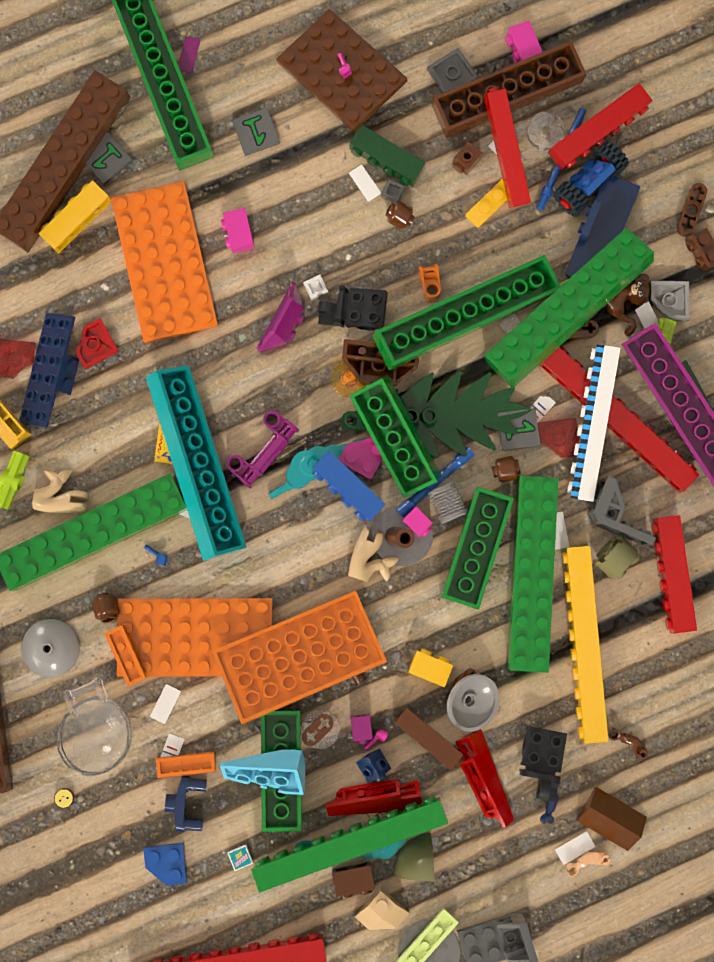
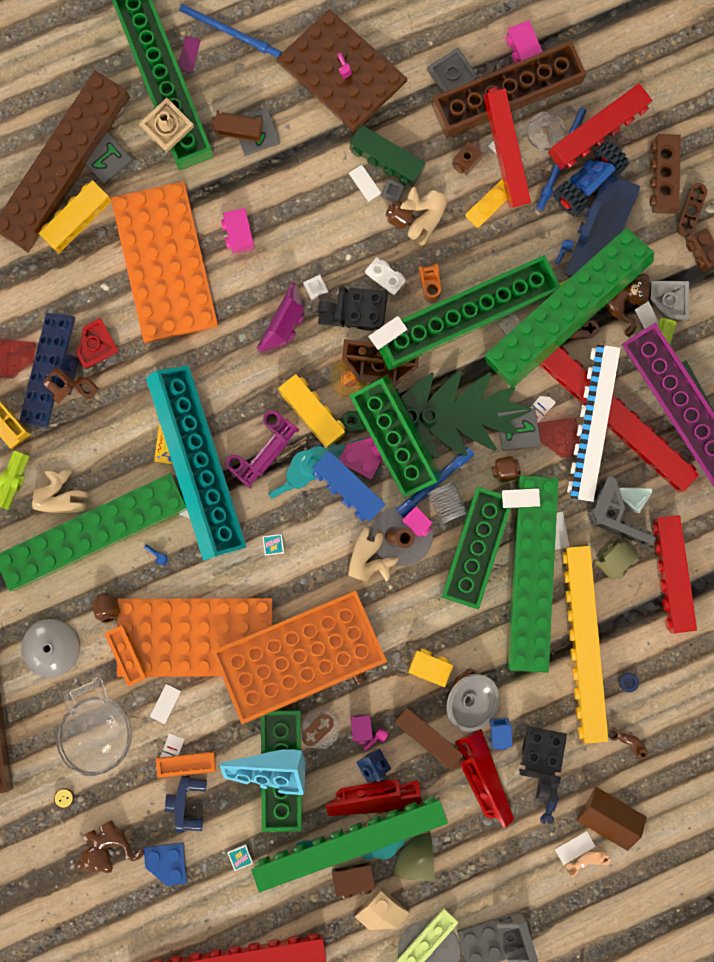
(60, 393): none -> reddish brown piece
(97, 857): none -> reddish brown animal
(166, 125): none -> tan plate
(237, 126): none -> reddish brown window
(262, 45): none -> blue bar
(273, 544): none -> teal tile
(311, 411): none -> yellow brick
(385, 276): none -> white bracket
(387, 332): none -> white sticker
(425, 224): none -> tan piece
(500, 733): none -> blue brick
(520, 498): none -> white sticker
(566, 245): none -> blue hand
(628, 682): none -> dark blue tile
(635, 498): none -> light aqua slope
(671, 146): none -> reddish brown brick

